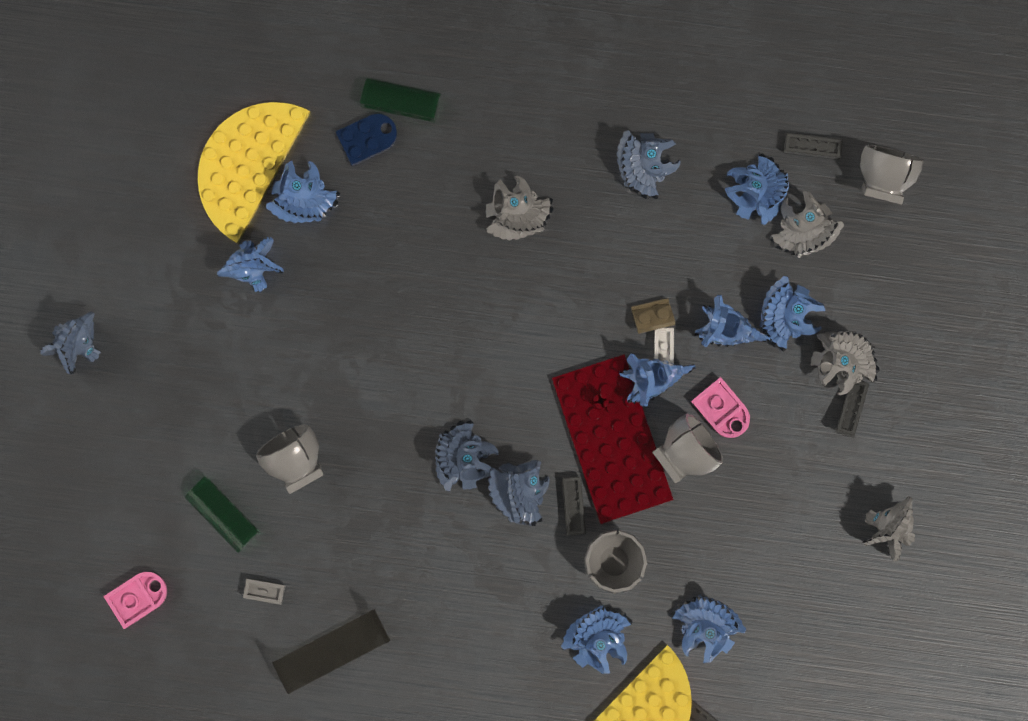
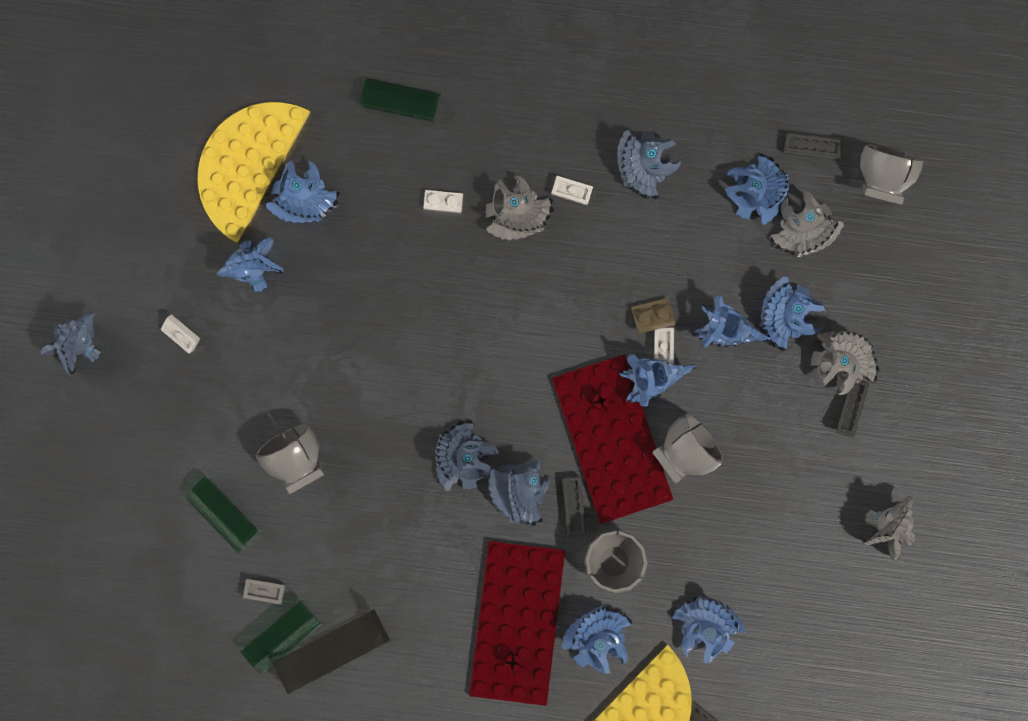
(136, 598): bright pink plate -> none
(180, 334): none -> white plate
(281, 637): none -> clear green brick
(365, 139): dark blue plate -> none
(443, 201): none -> white plate
(517, 623): none -> dark red plate
(572, 190): none -> white plate
(722, 407): bright pink plate -> none

